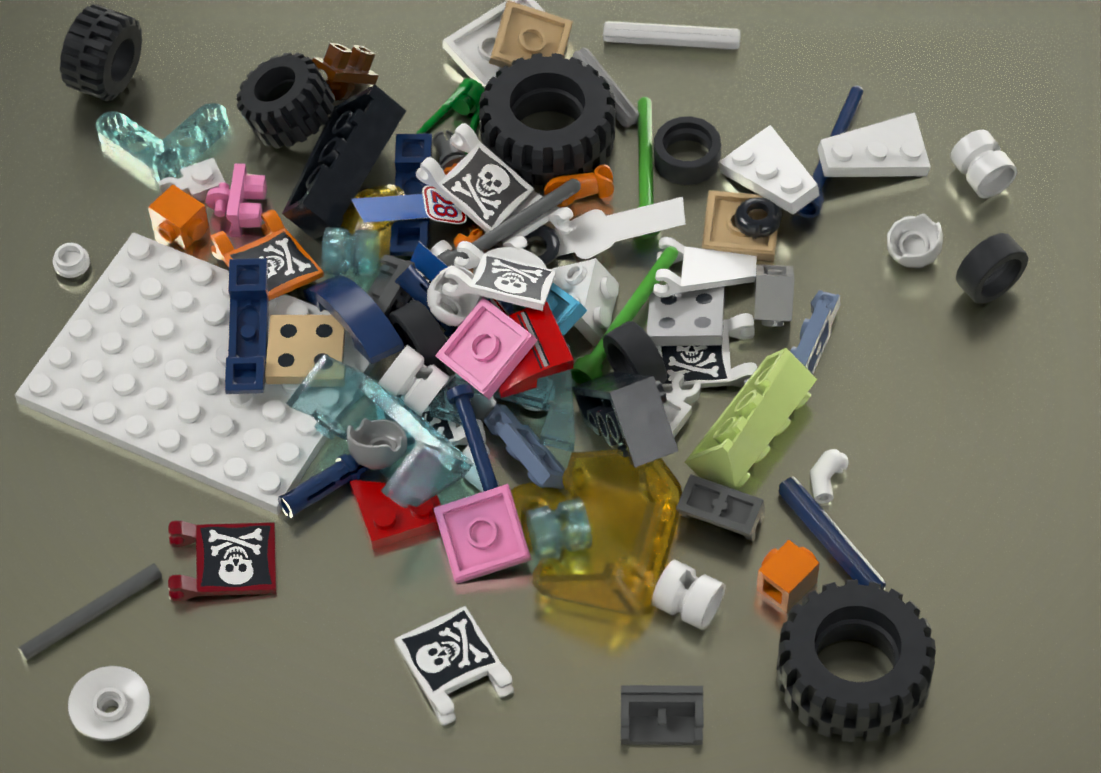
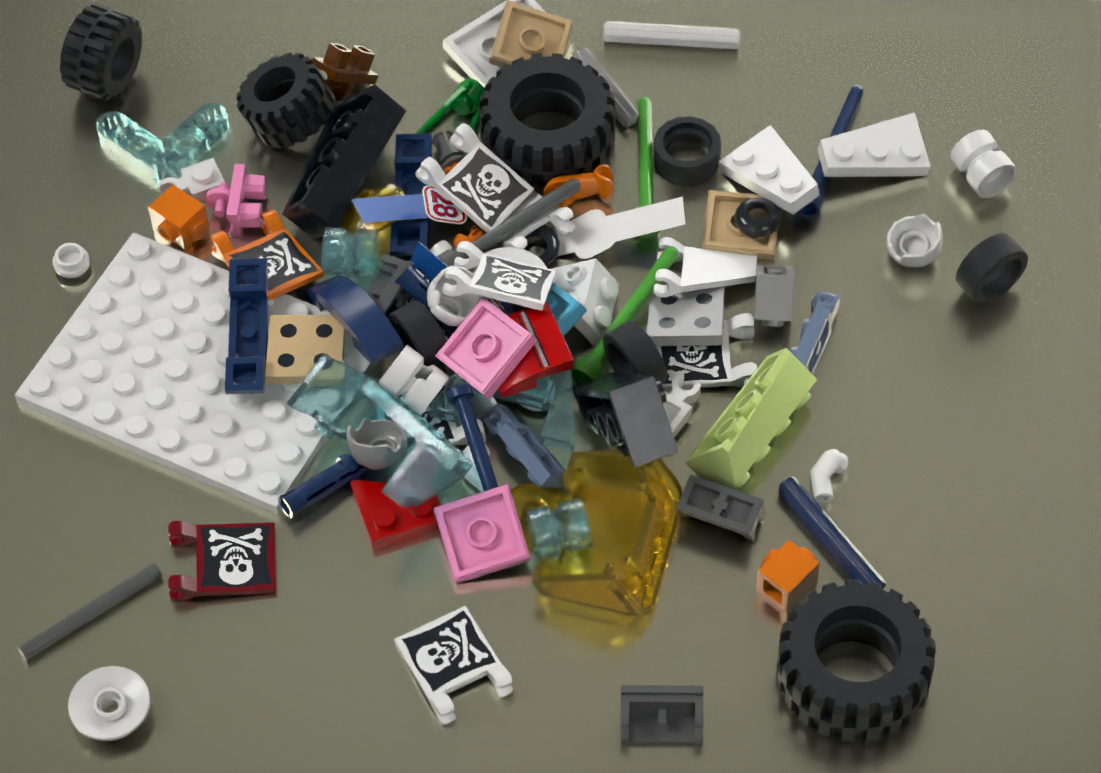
(690, 595): white wheel -> none

